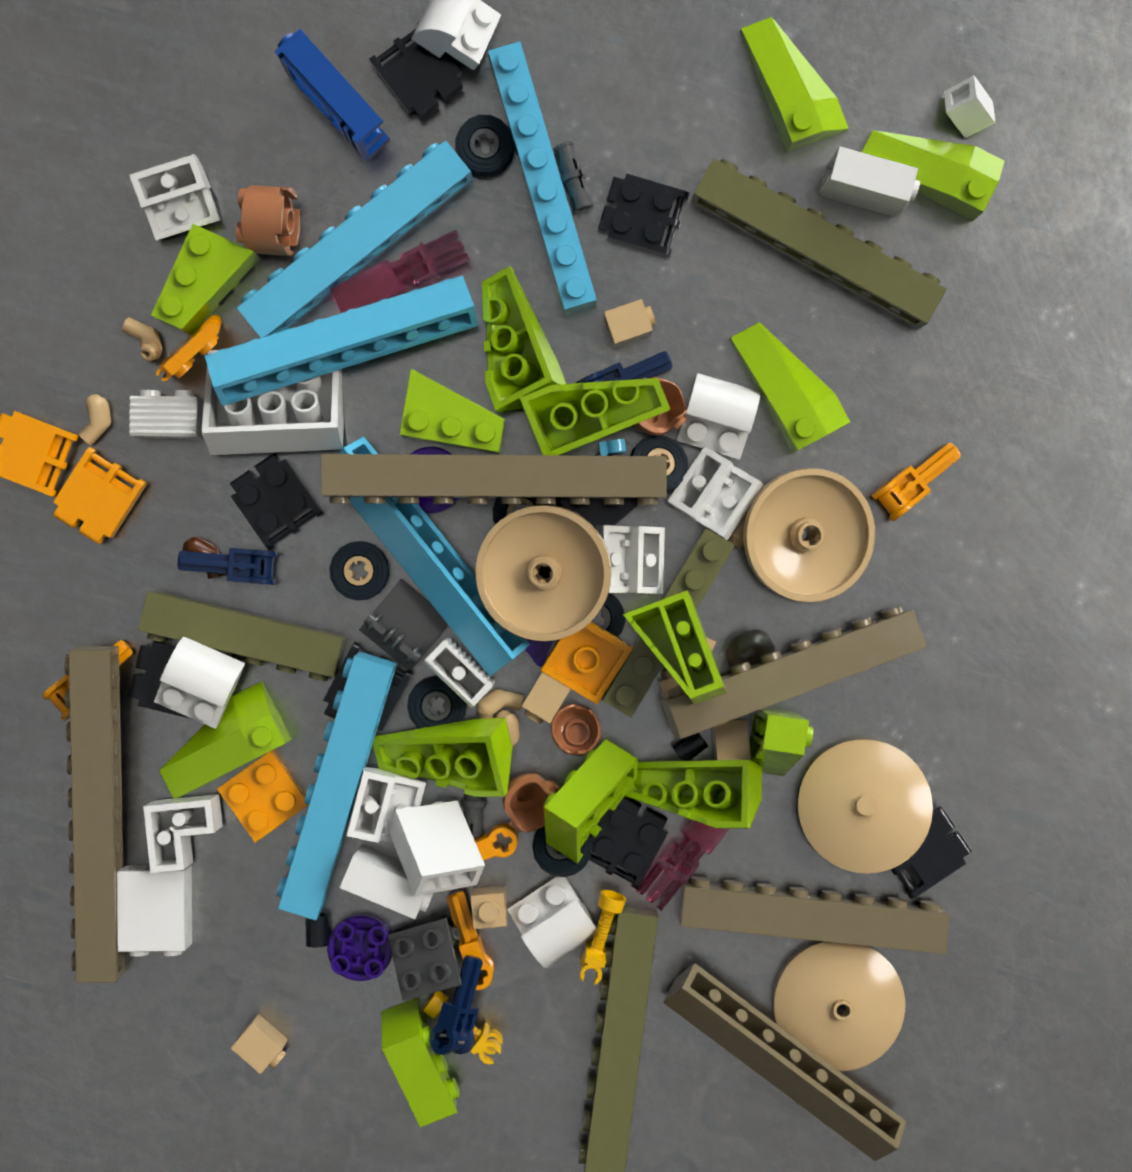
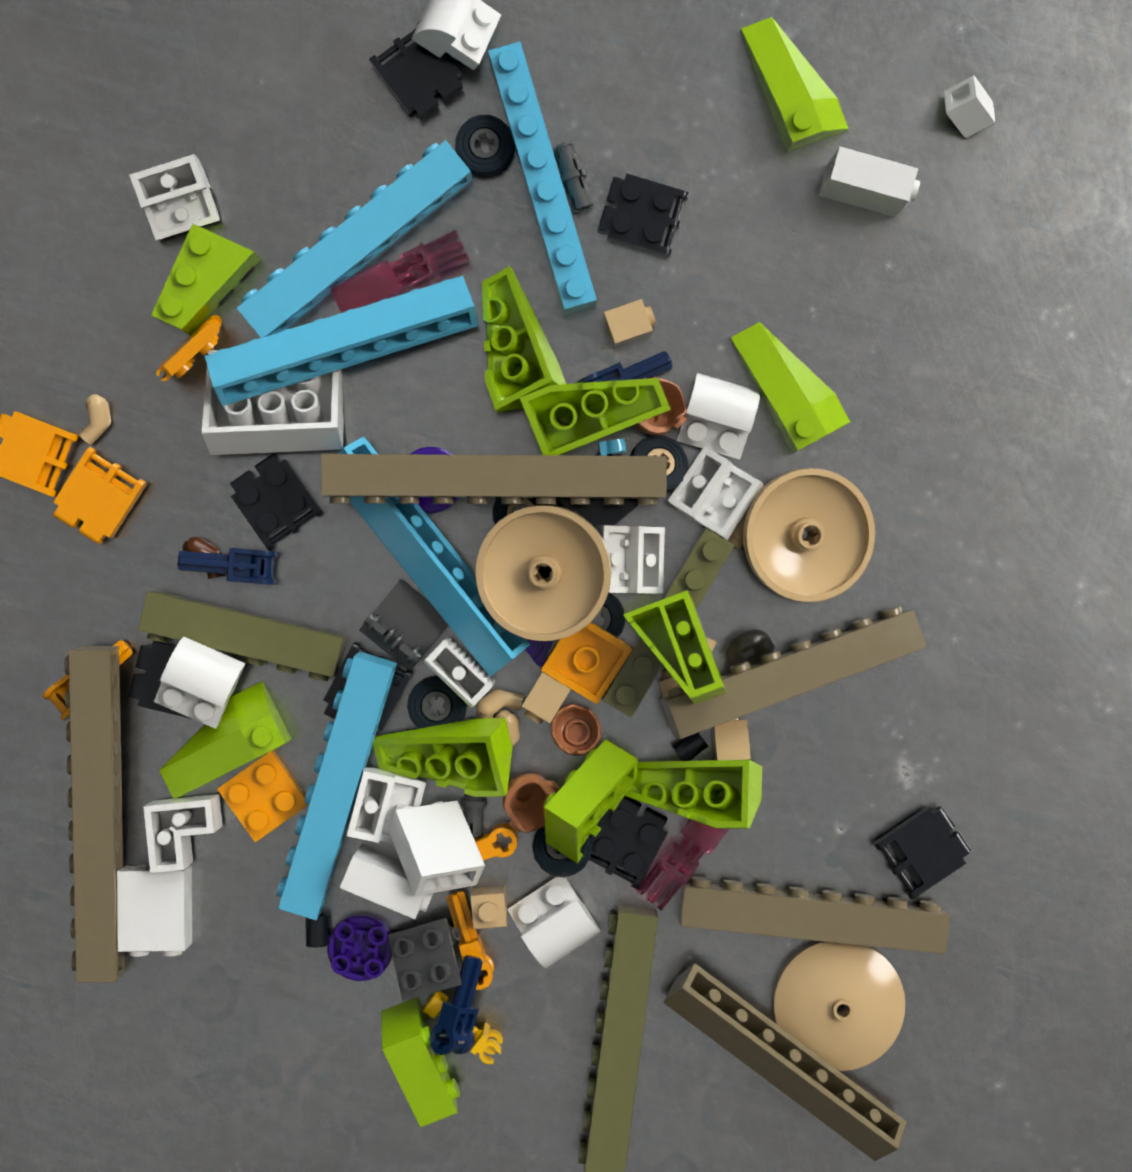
(147, 336): tan arm -> none
(166, 416): white brick -> none
(260, 1045): tan brick -> none
(268, 219): nougat brick -> none
(331, 93): blue door -> none
(342, 575): black bush -> none
(448, 419): lime wedge -> none
(595, 951): yellow bar -> none
(778, 739): lime wedge -> none
(818, 243): olive brick -> none
(865, 806): tan dish -> none
(910, 484): light orange connector -> none
(948, 172): lime wedge -> none

